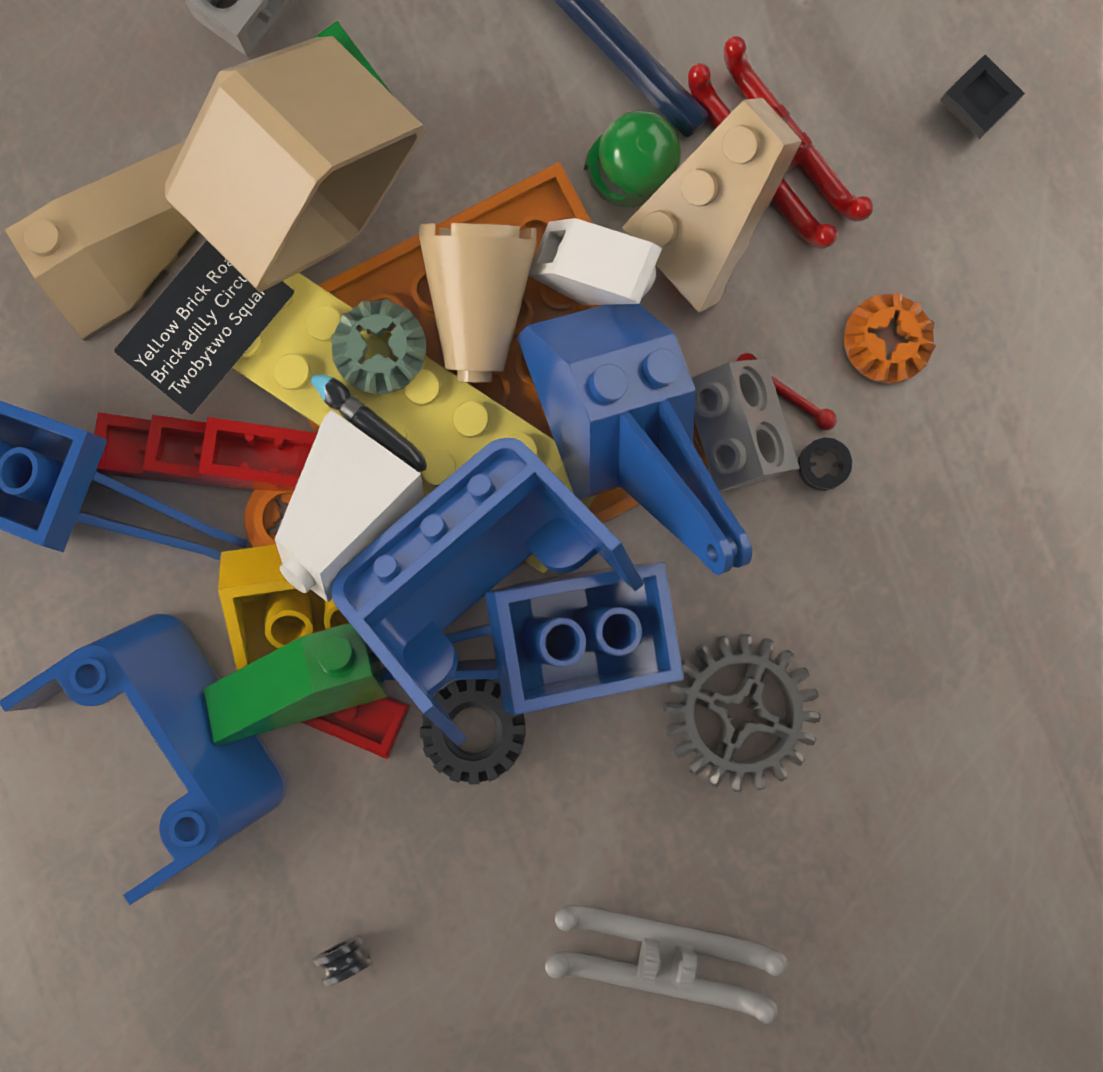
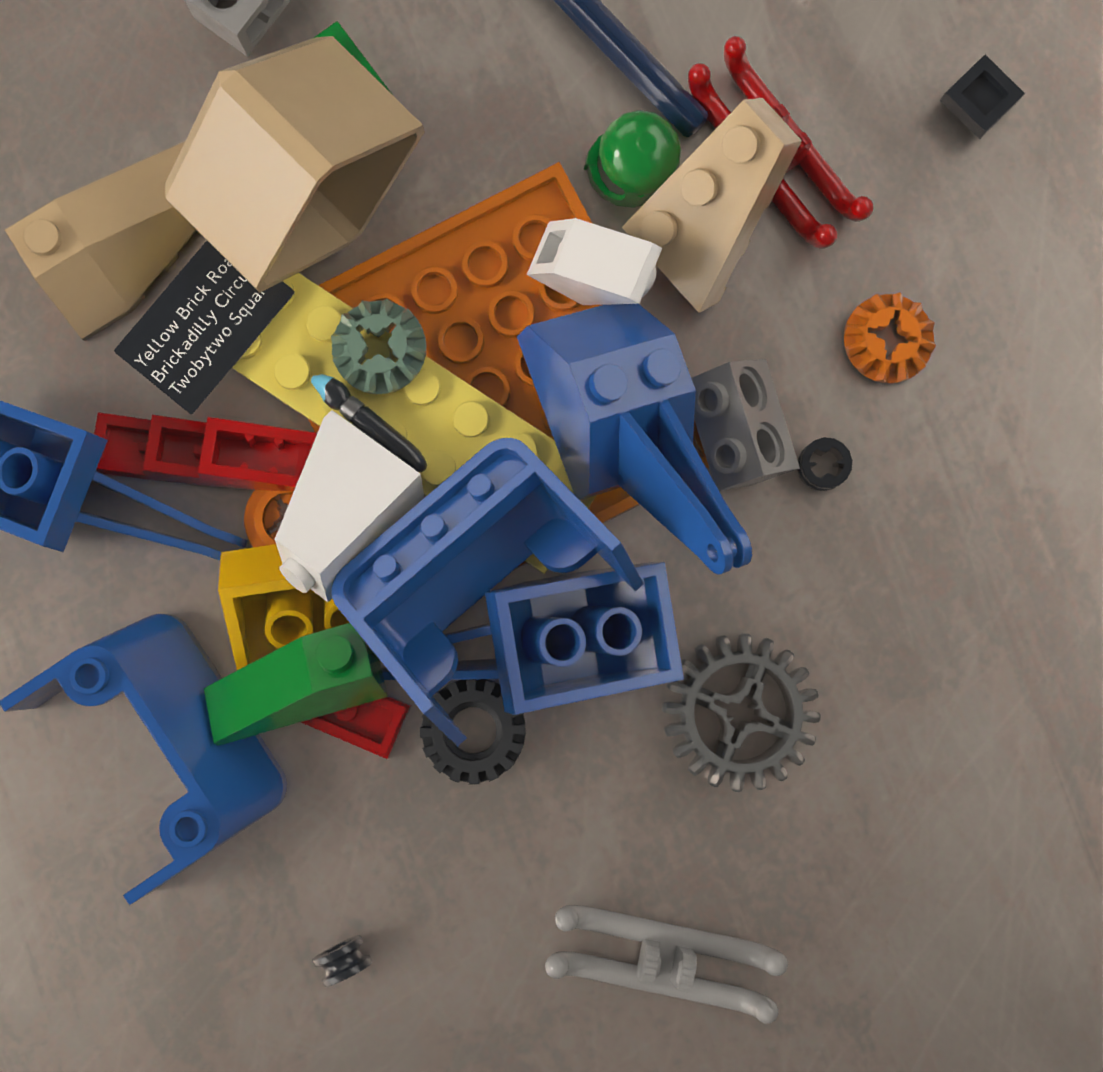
(476, 292): tan cone -> none
(824, 418): red hinge -> none

